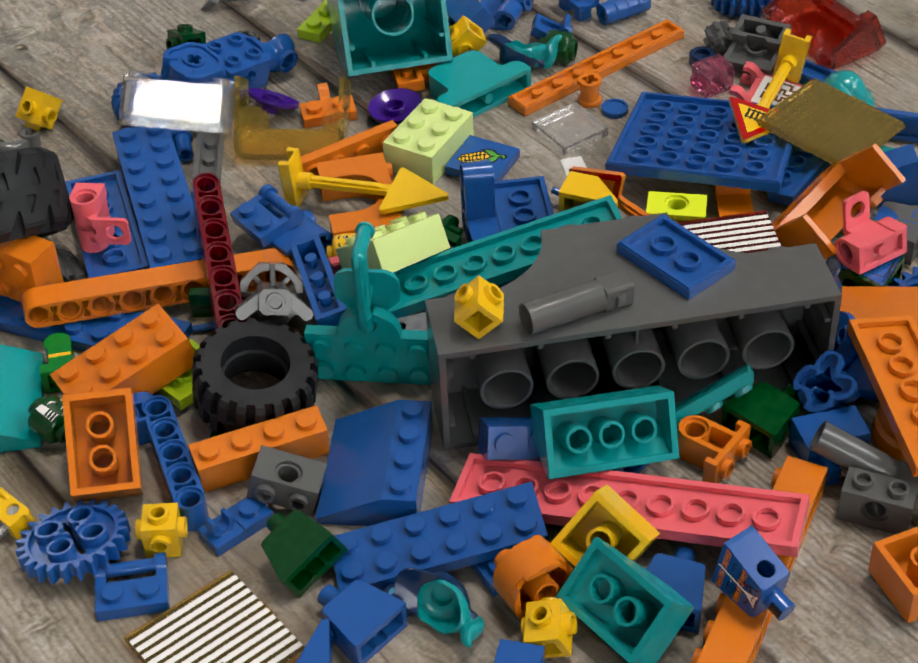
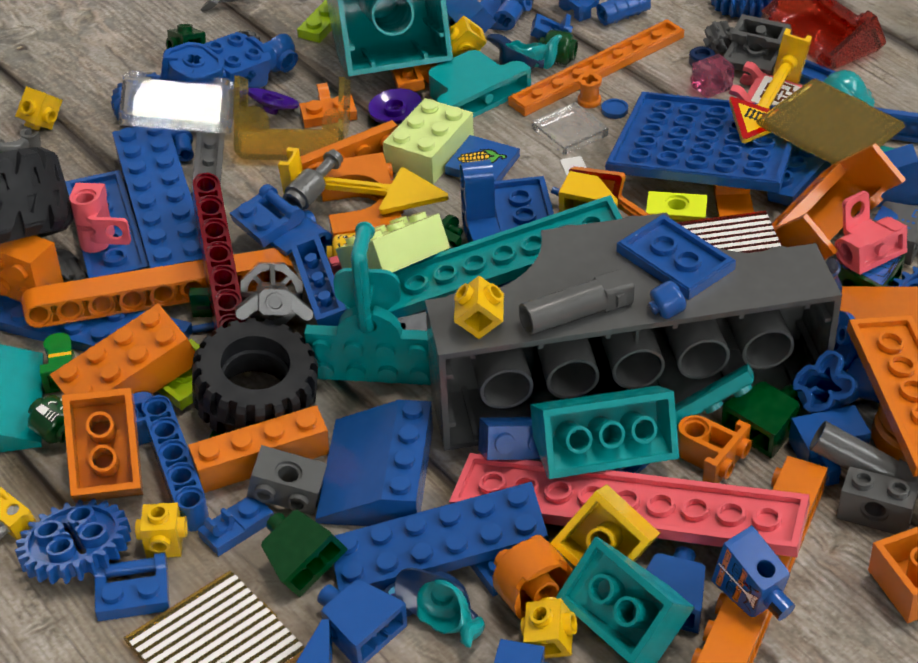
(311, 182): none -> dark grey piece
(667, 300): none -> blue piece

